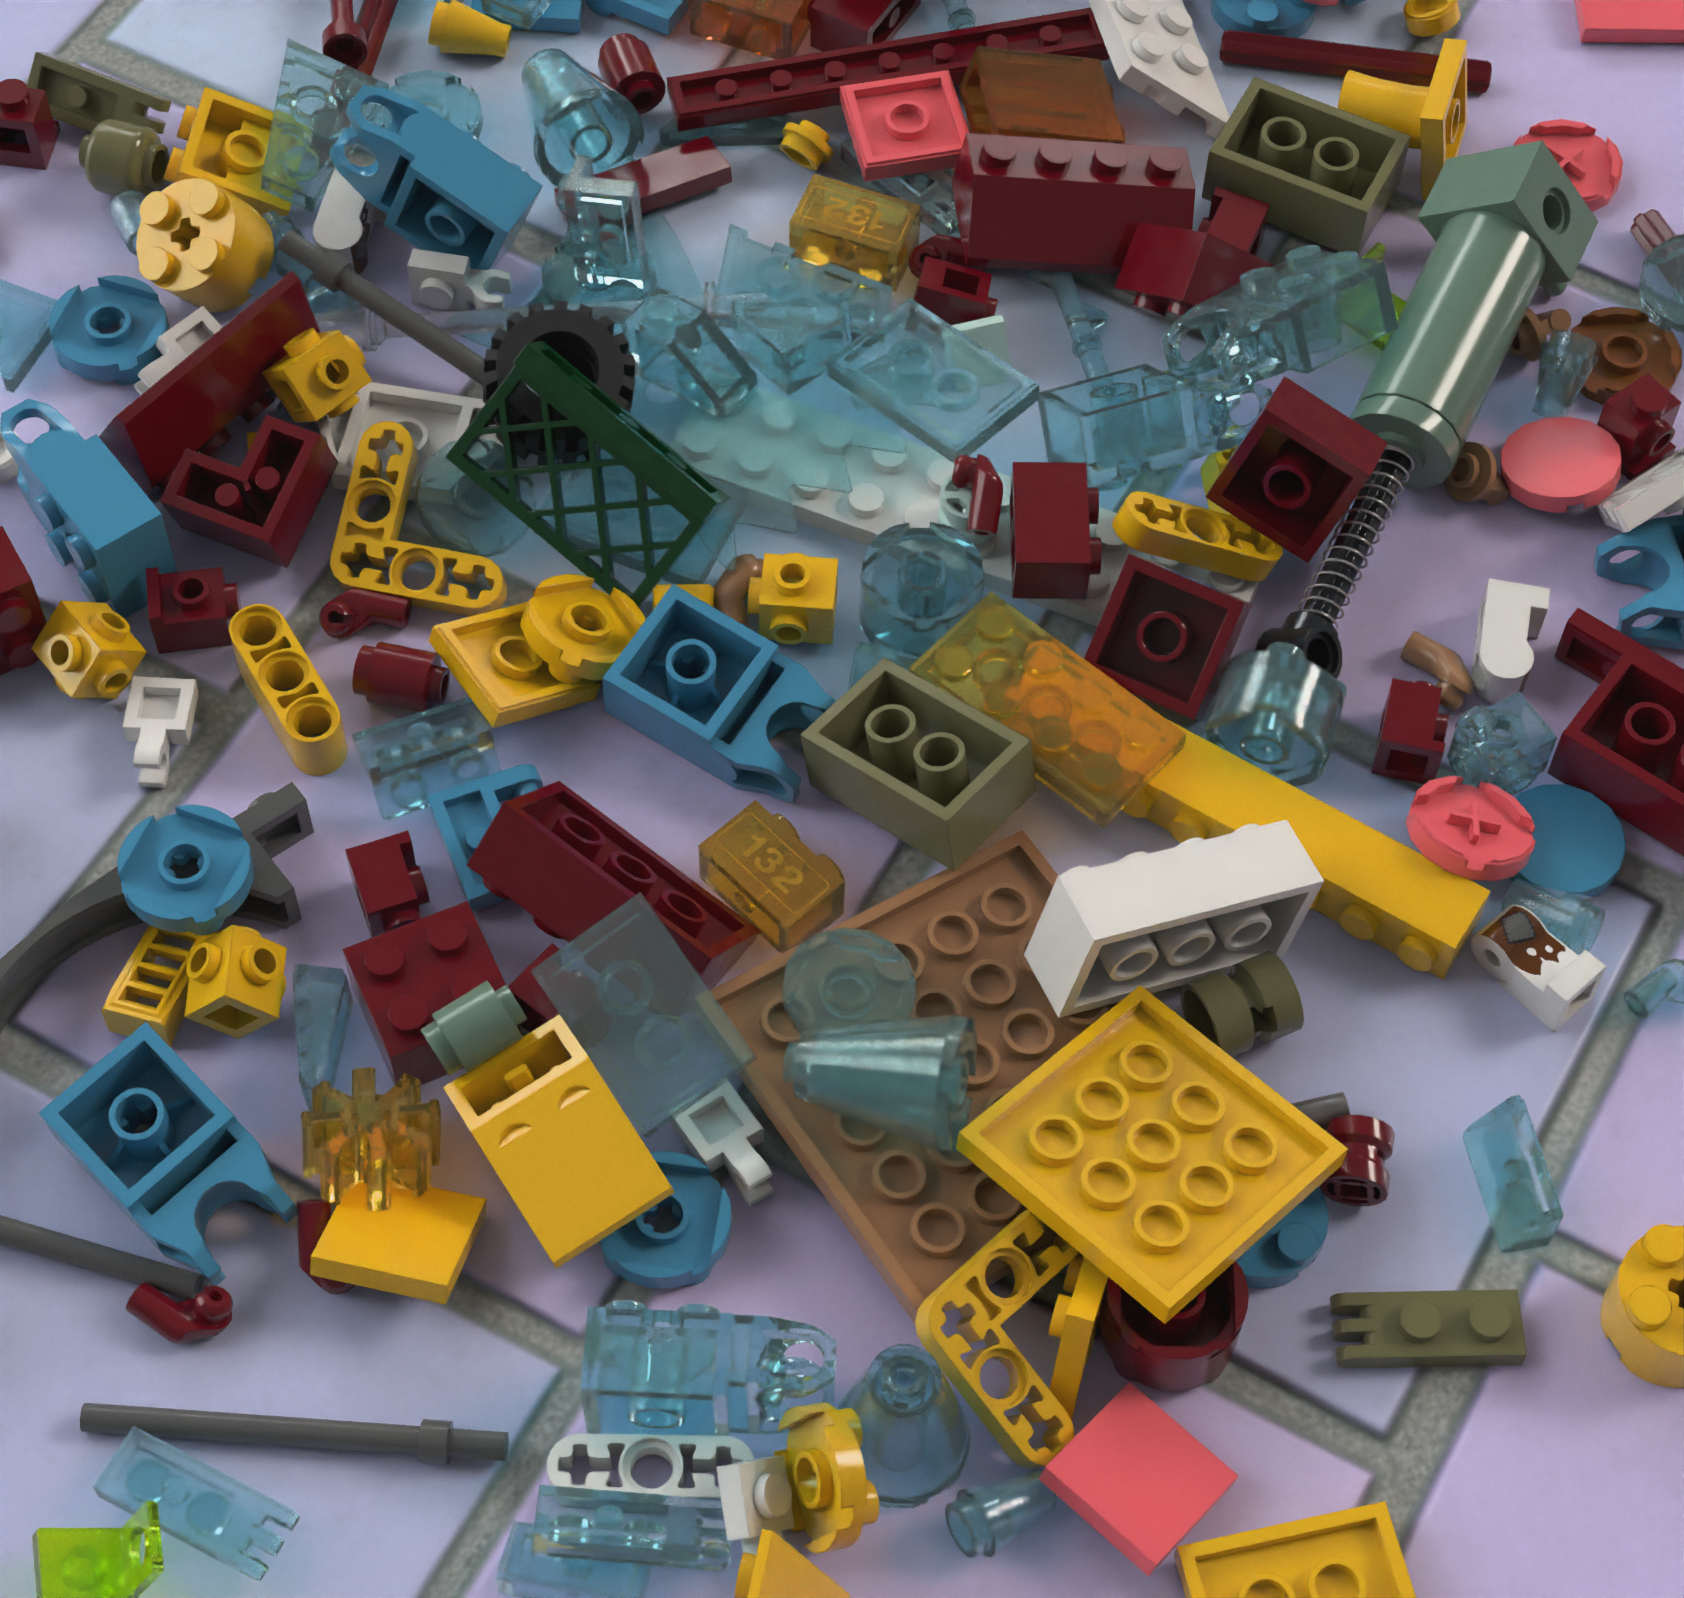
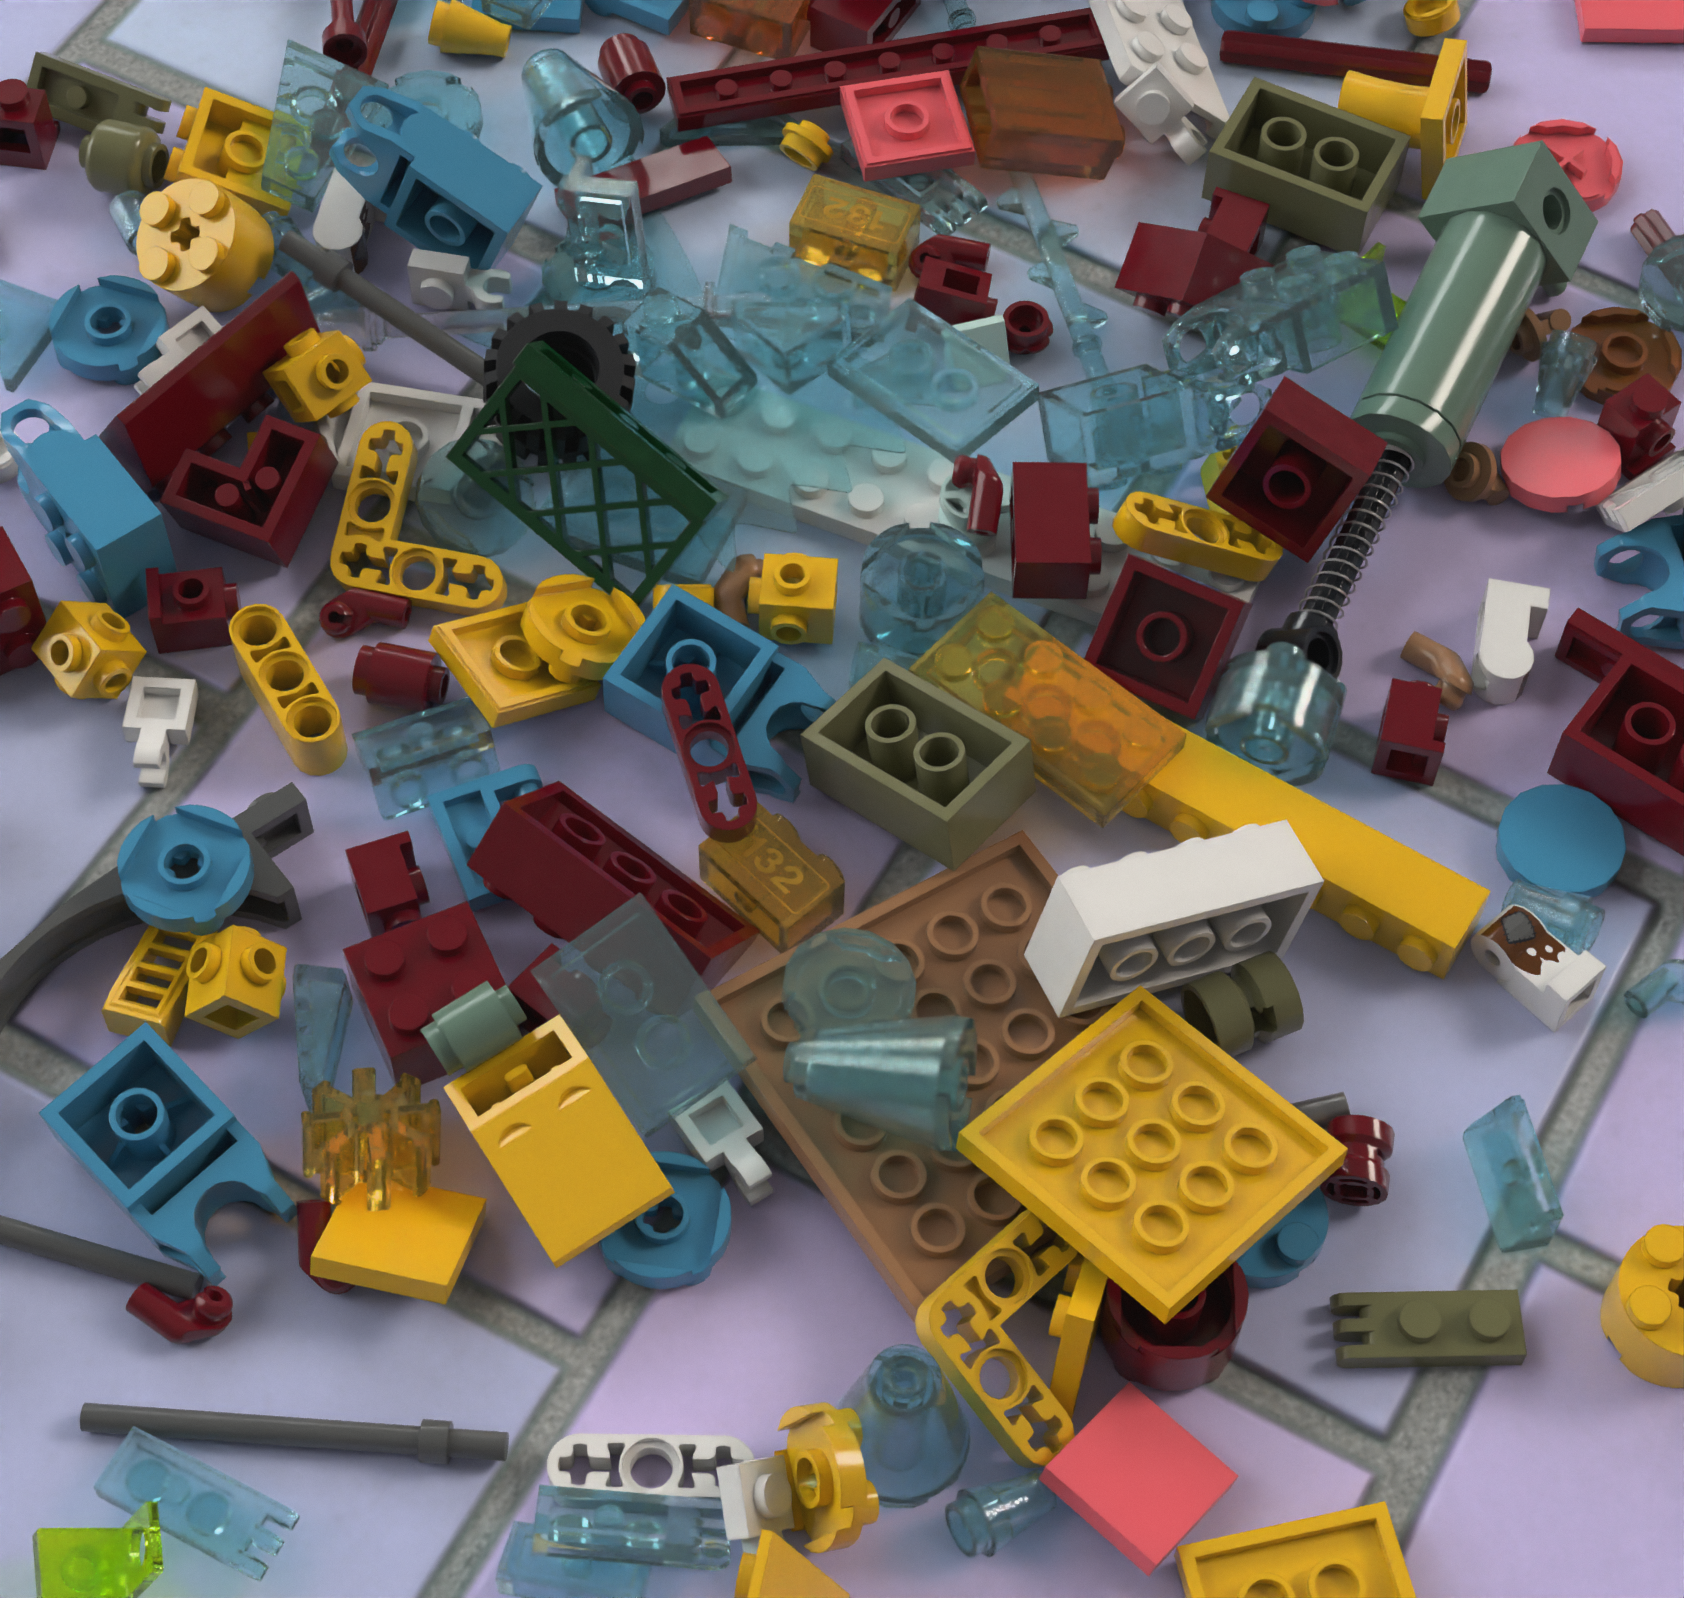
(696, 1370): clear light blue brick -> none
(714, 726): none -> dark red beam
(1027, 327): none -> dark red plate
(1064, 200): dark red slope -> none
(1159, 107): none -> white plate
(1471, 829): coral tile -> none
(1501, 745): clear light blue brick -> none

